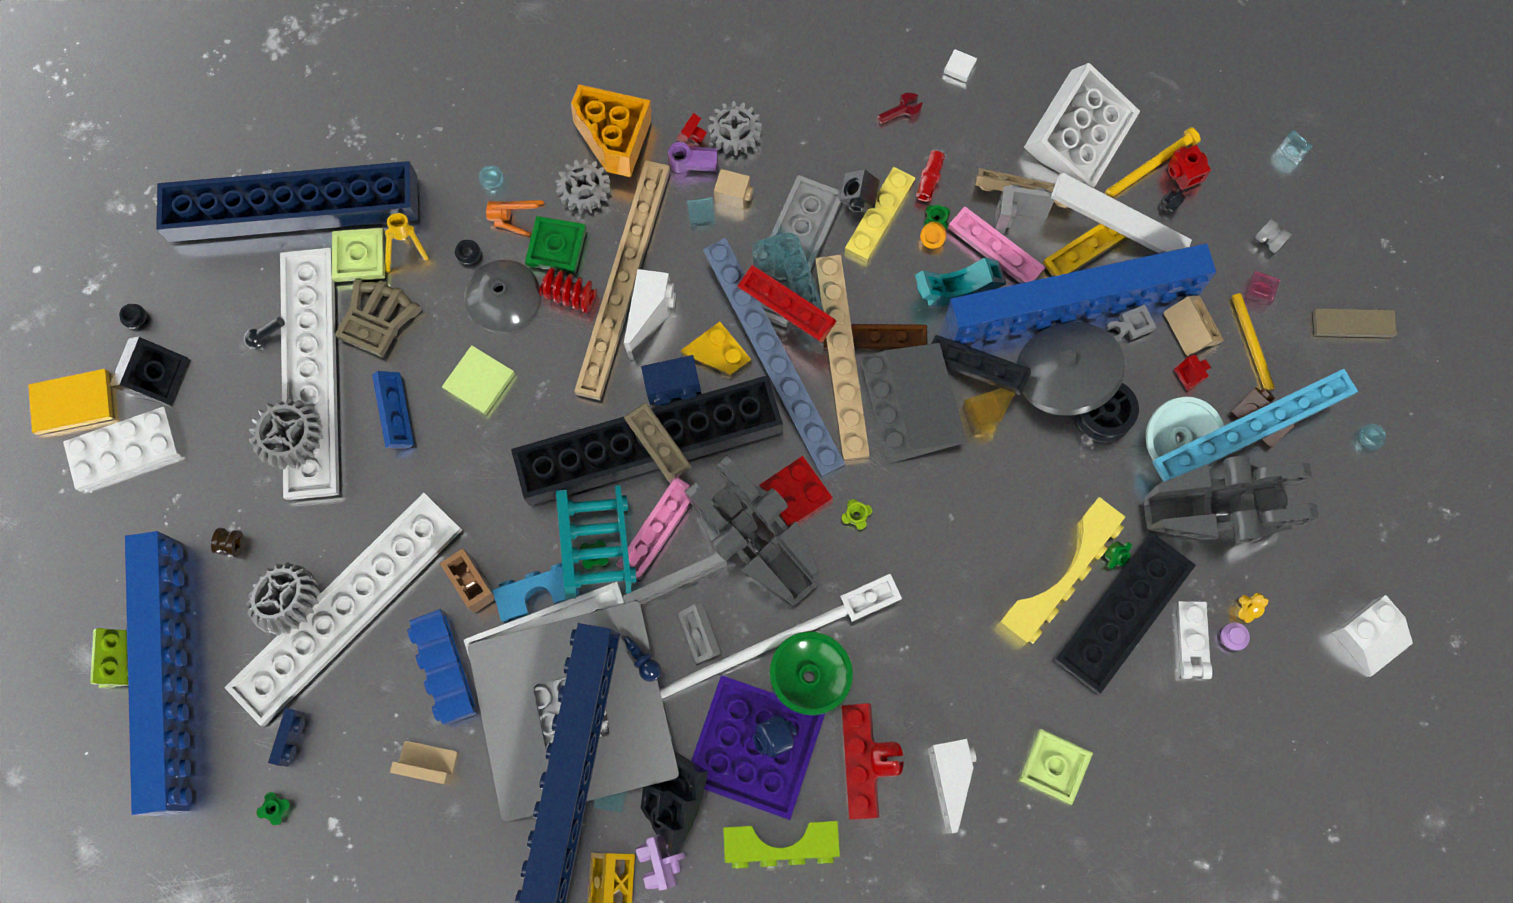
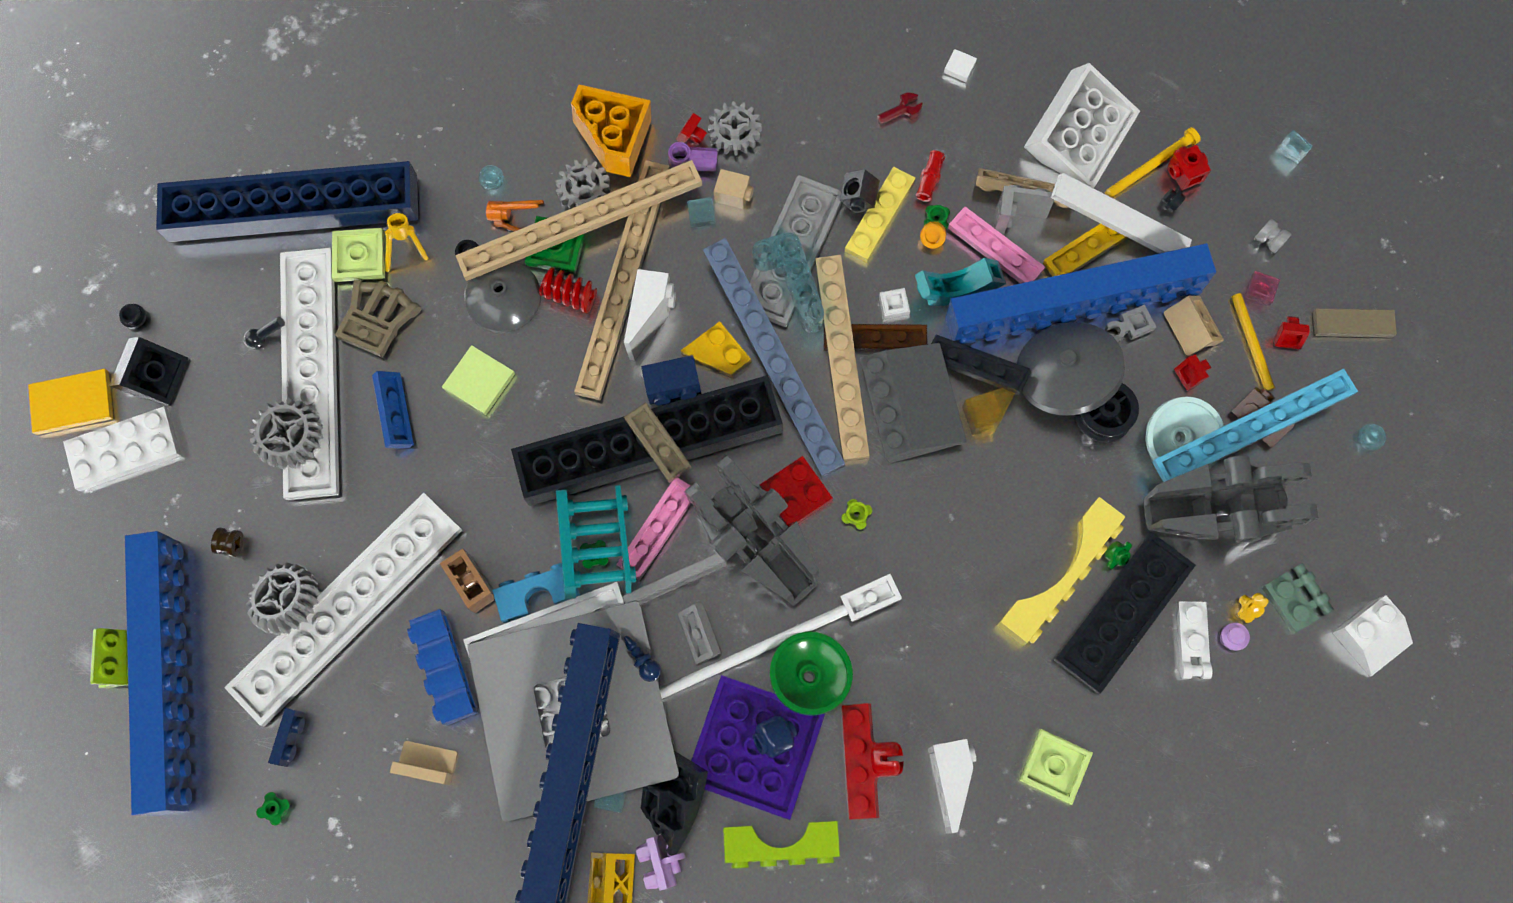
(578, 220): none -> tan plate
(787, 303): red plate -> none
(894, 303): none -> white tile
(1291, 334): none -> red tile
(1291, 603): none -> sand green plate

